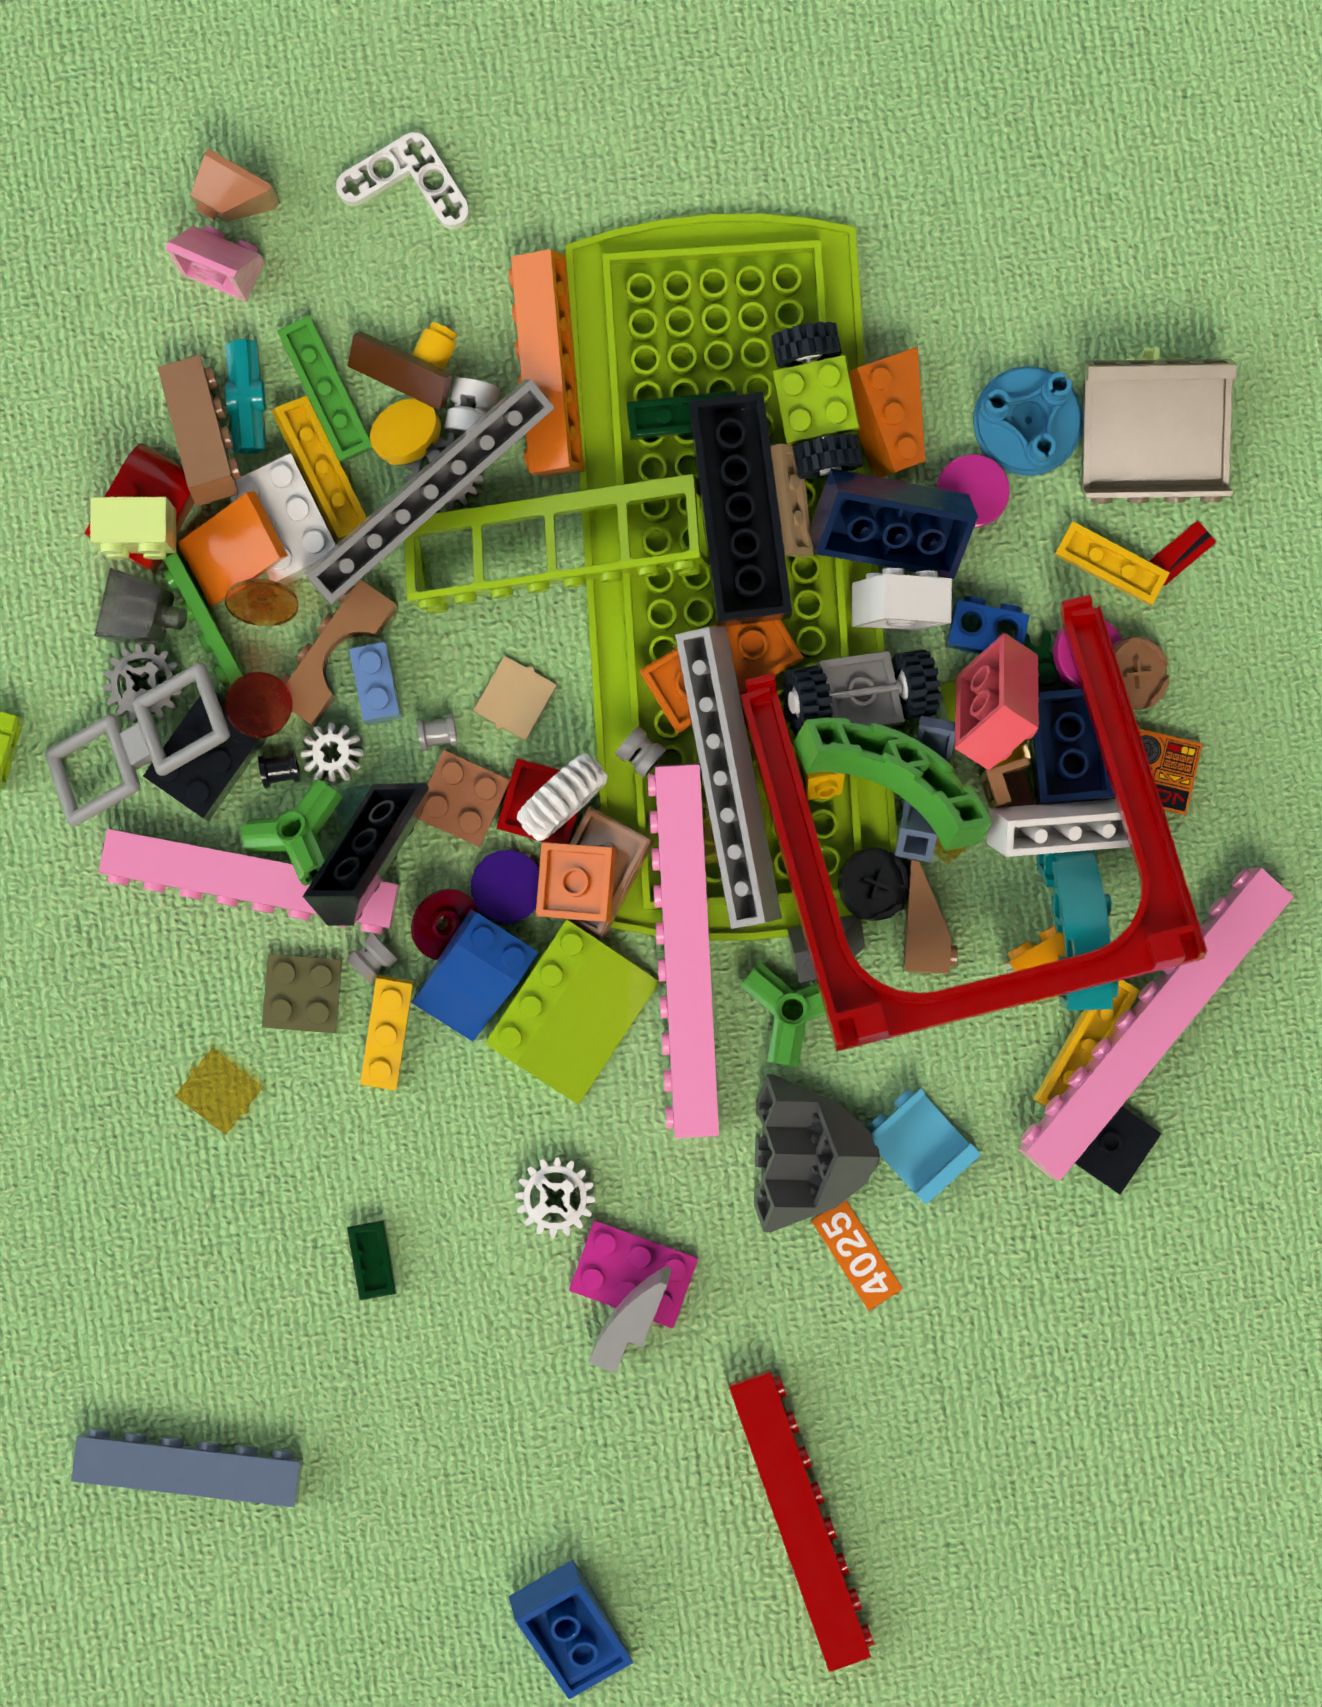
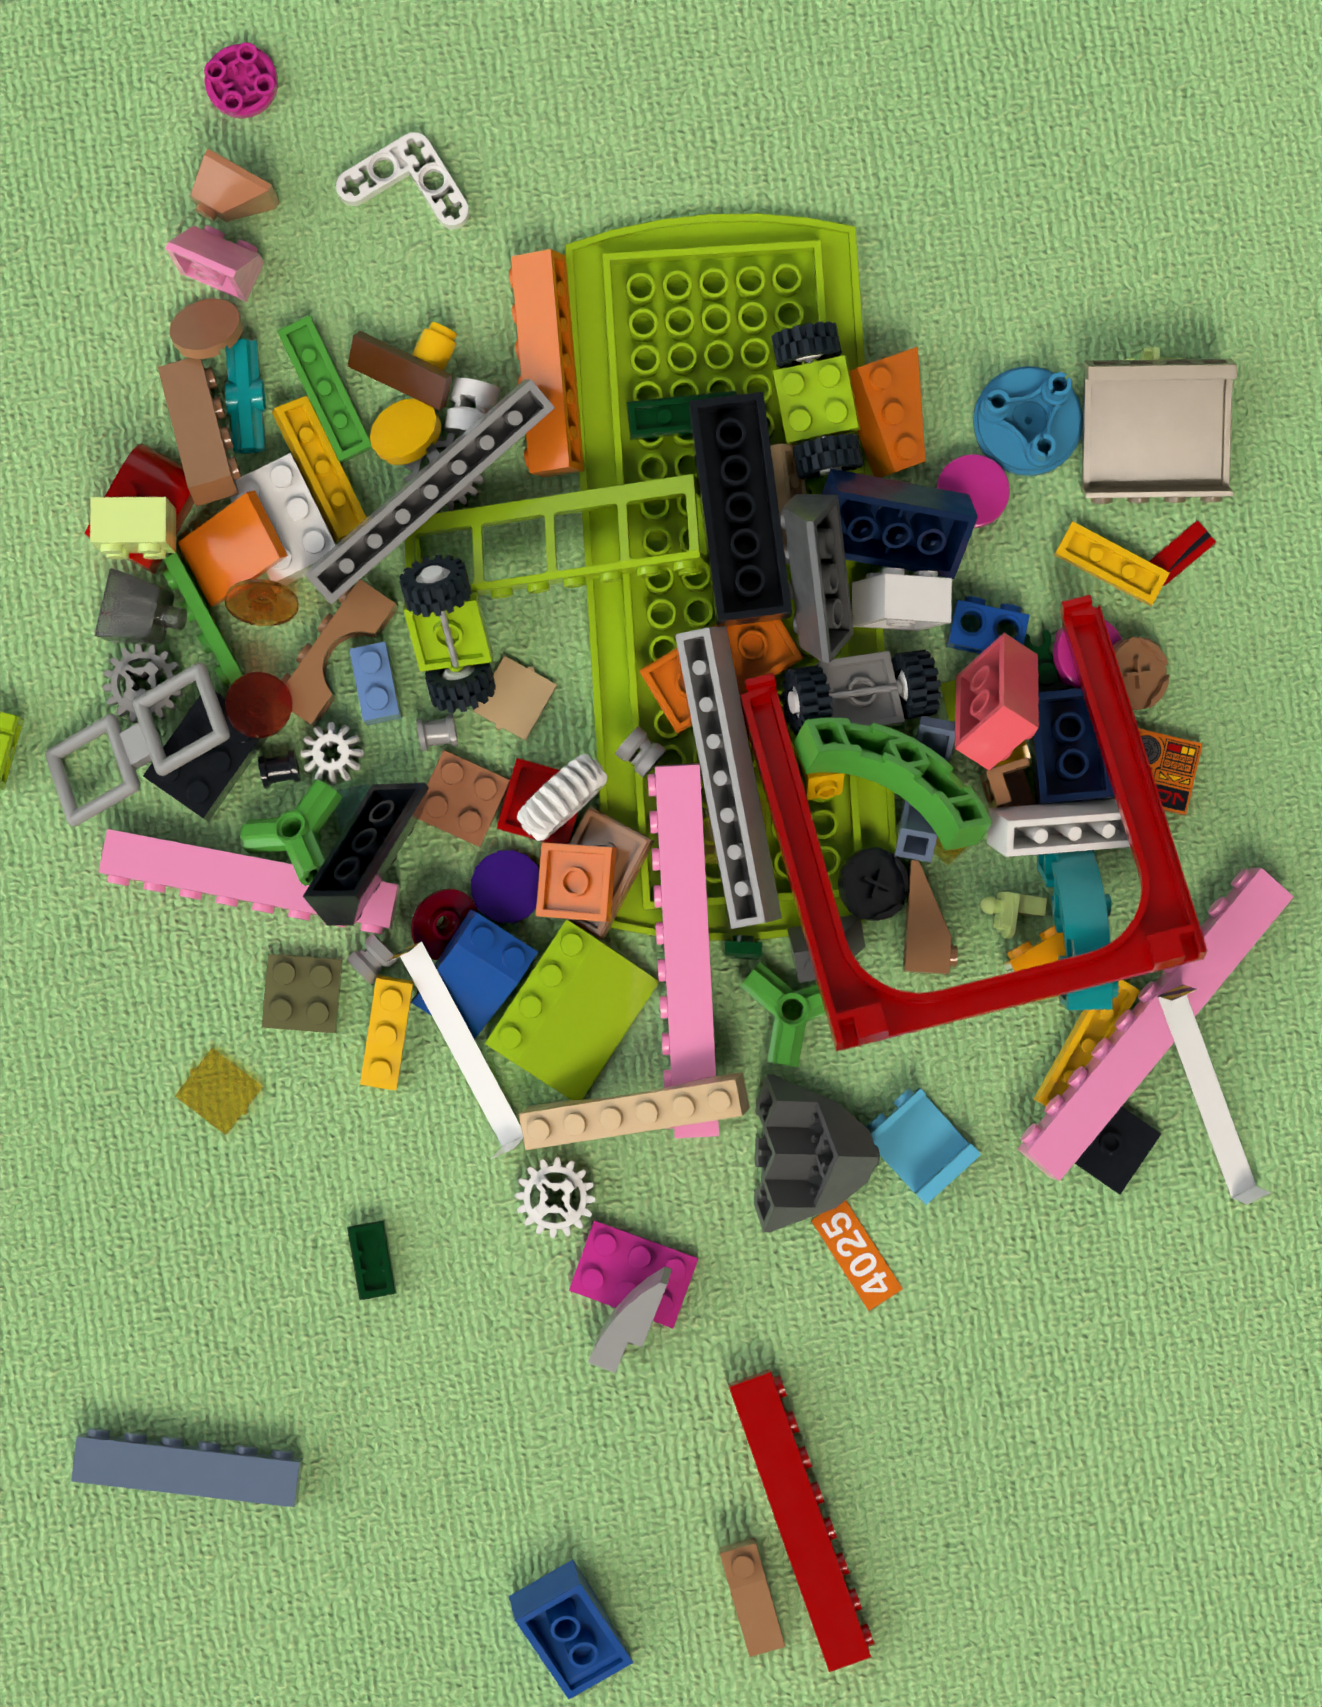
(206, 328): none -> medium nougat tile
(241, 81): none -> dark pink tile
(448, 633): none -> plate
(462, 1046): none -> white sticker
(633, 1113): none -> tan arch
(742, 948): none -> dark green plate
(751, 1597): none -> medium nougat slope
(818, 574): none -> dark grey slope
(1007, 908): none -> yellowish green piece
(1209, 1095): none -> white sticker

